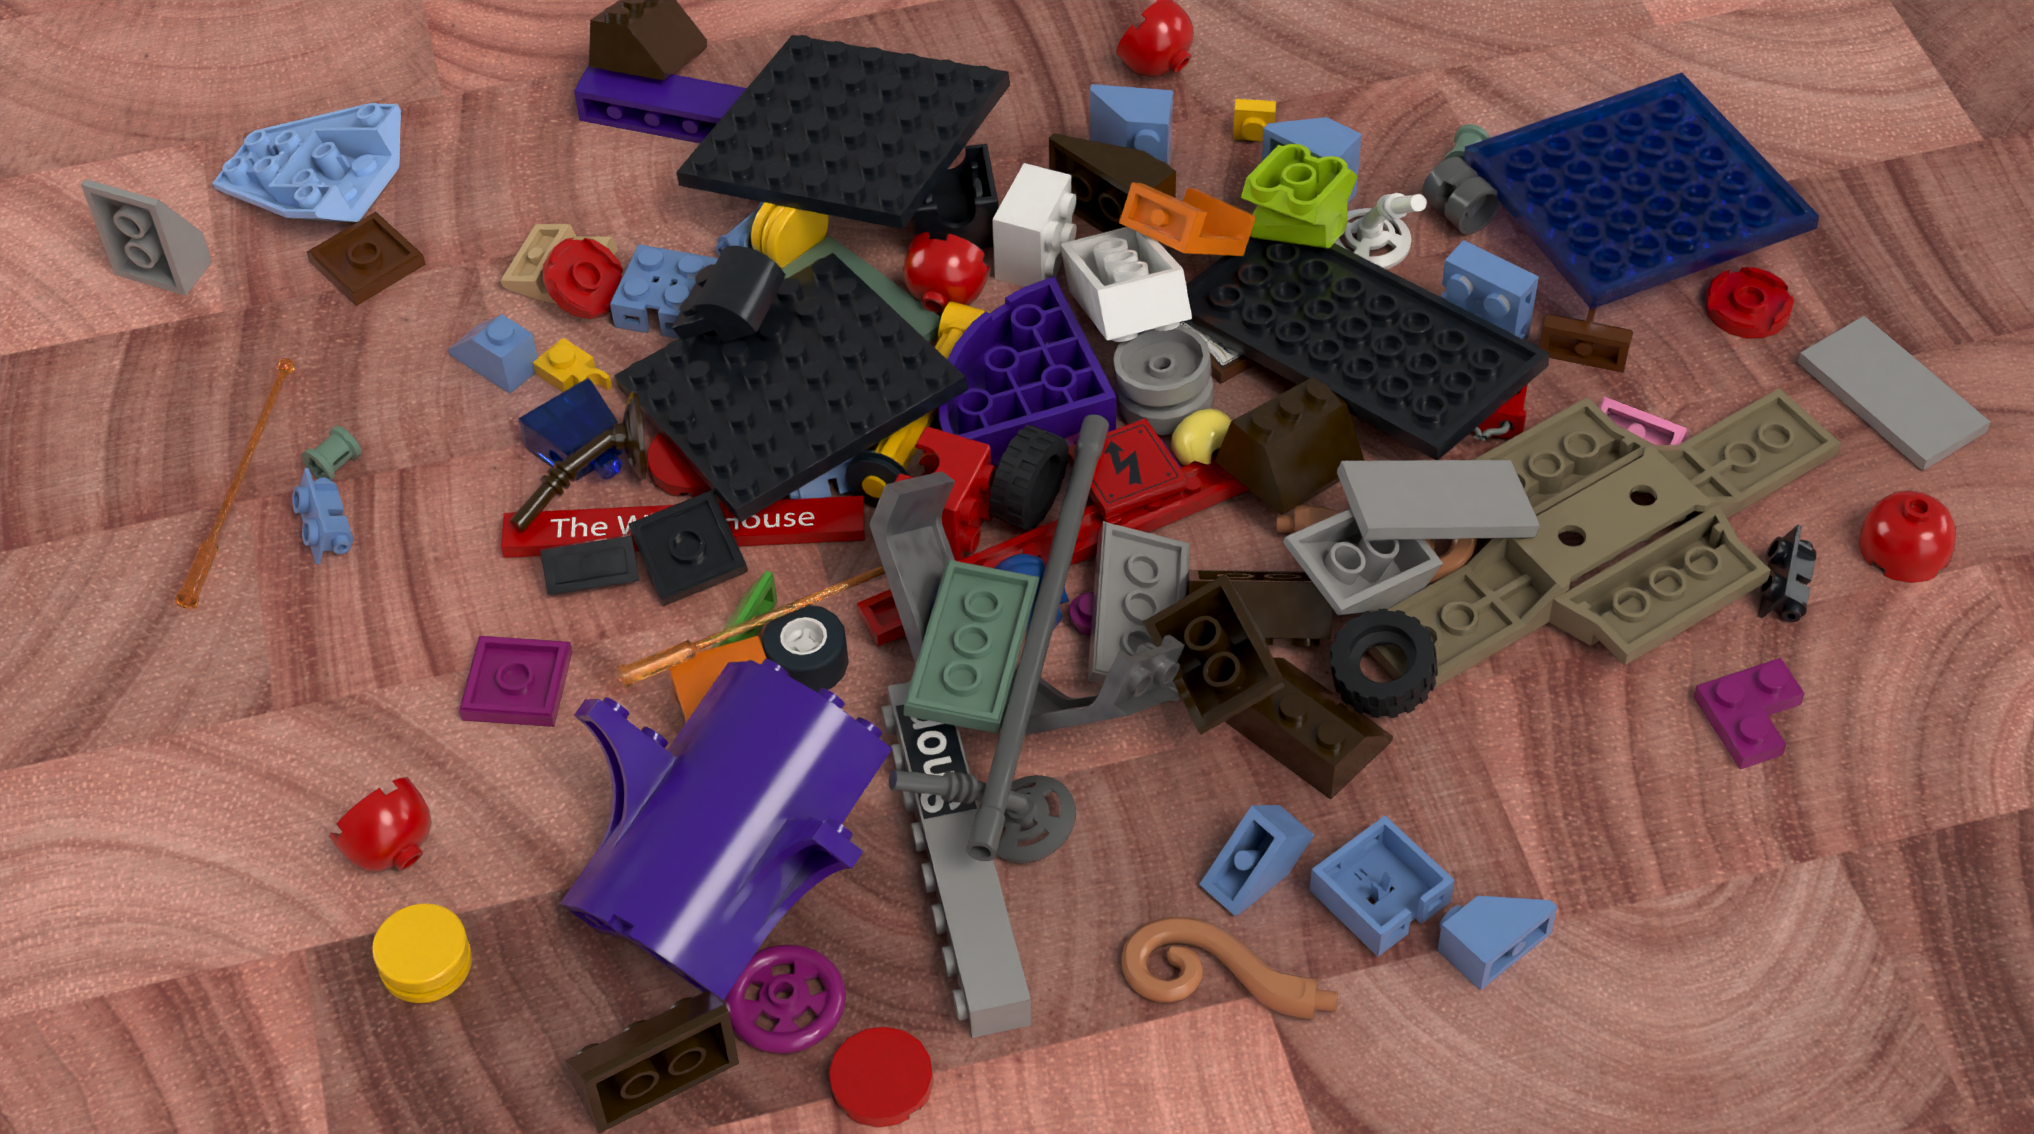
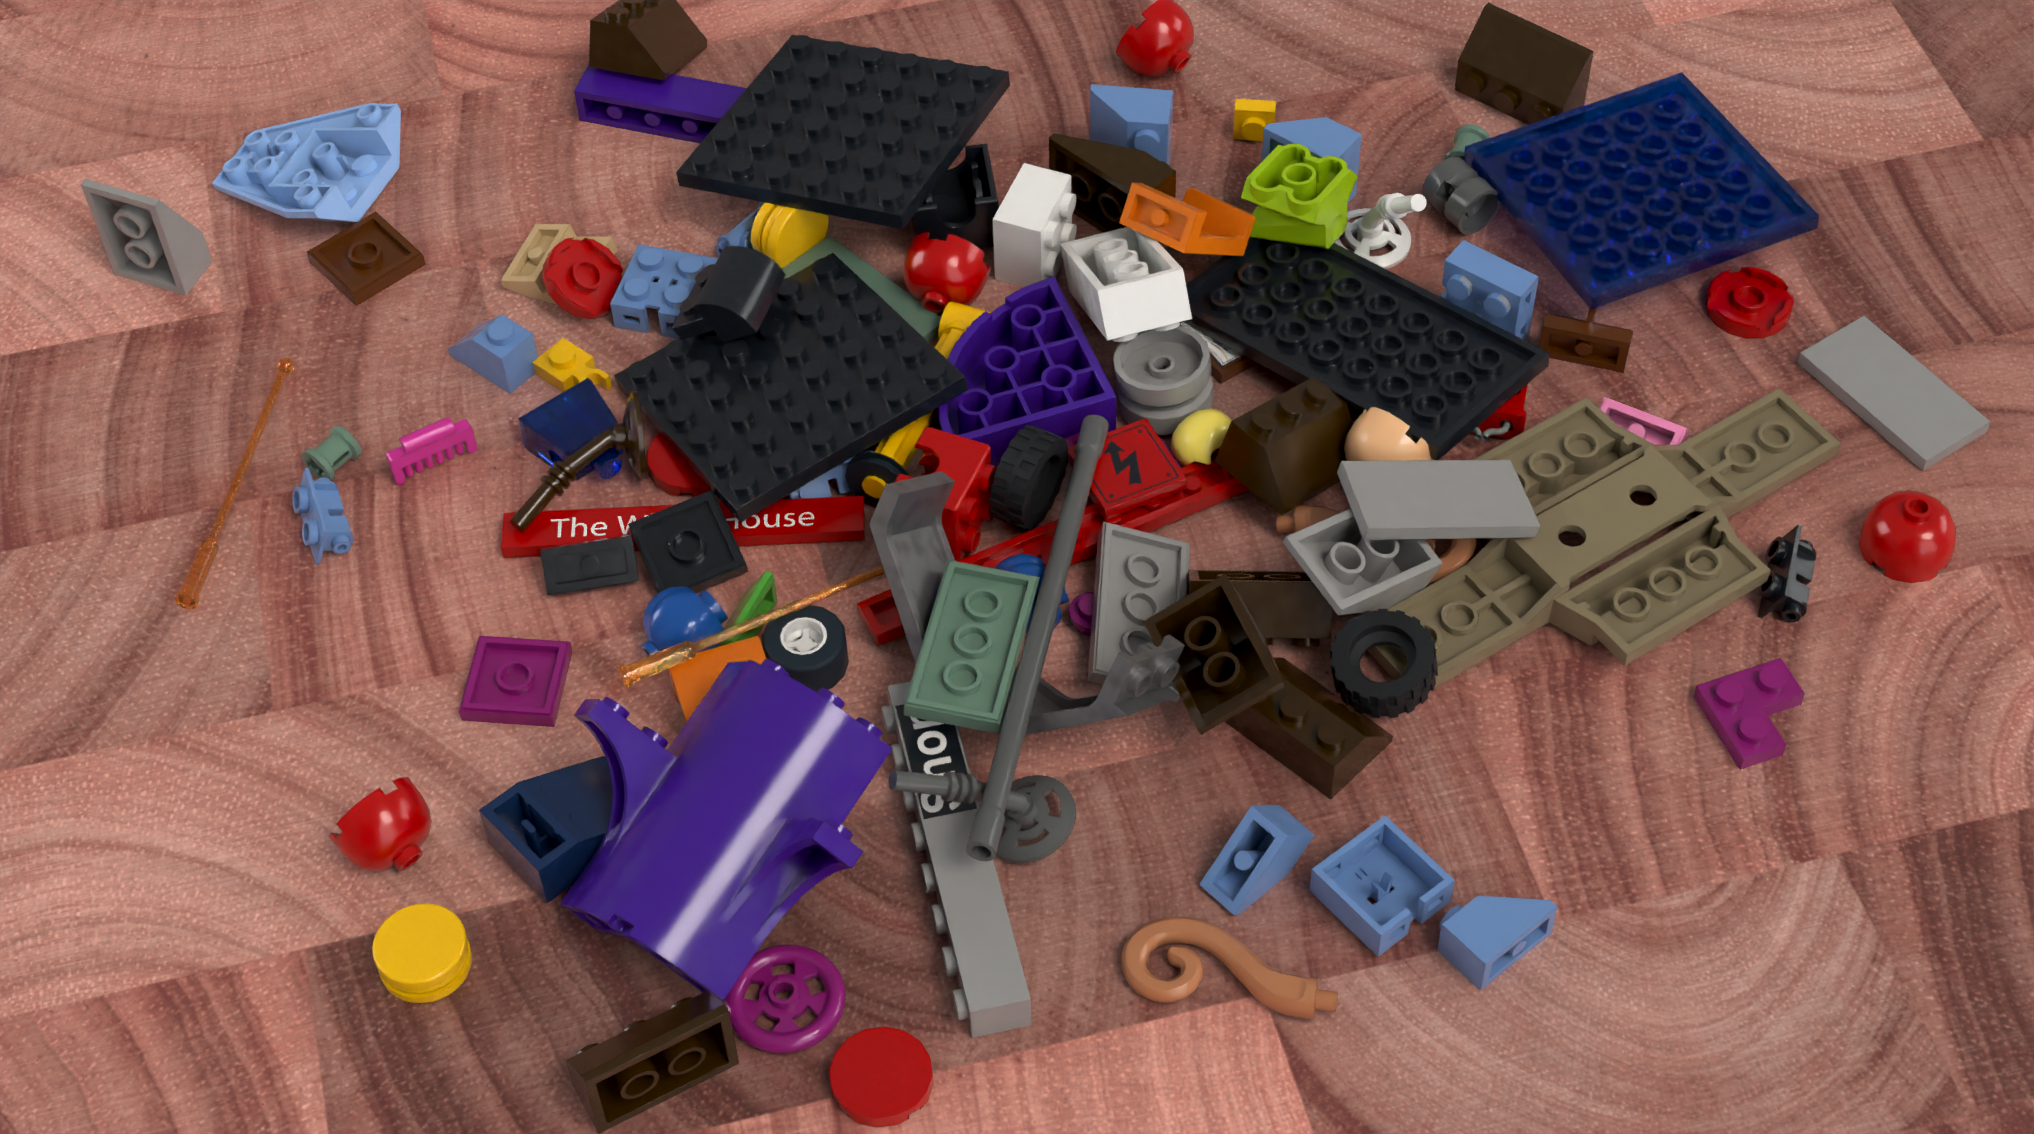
(429, 441): none -> dark pink piece
(552, 824): none -> dark blue slope
(680, 616): none -> blue plant
(1382, 437): none -> light nougat cylinder
(1522, 67): none -> dark brown slope

